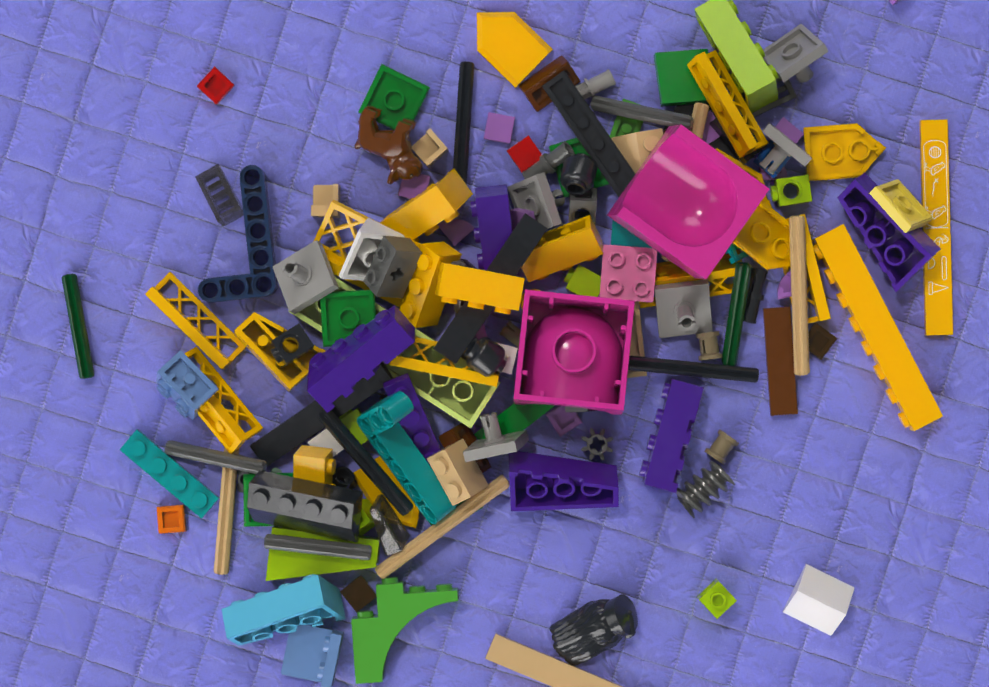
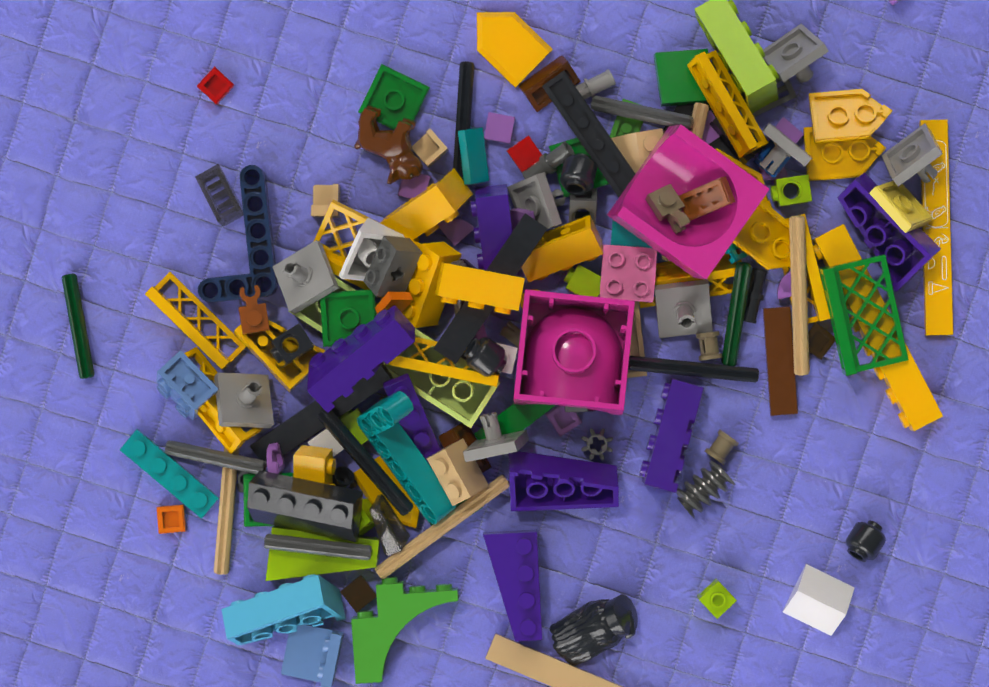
(243, 400): none -> light grey tile
(253, 315): none -> dark orange plate
(274, 457): none -> medium lavender tile
(399, 299): none -> orange tile
(473, 155): none -> teal tile
(517, 574): none -> dark purple wedge
(668, 205): none -> dark tan plate
(707, 198): none -> dark orange plate
(840, 319): none -> green fence
(845, 115): none -> yellow tile
(865, 541): none -> black head
(913, 156): none -> light grey tile

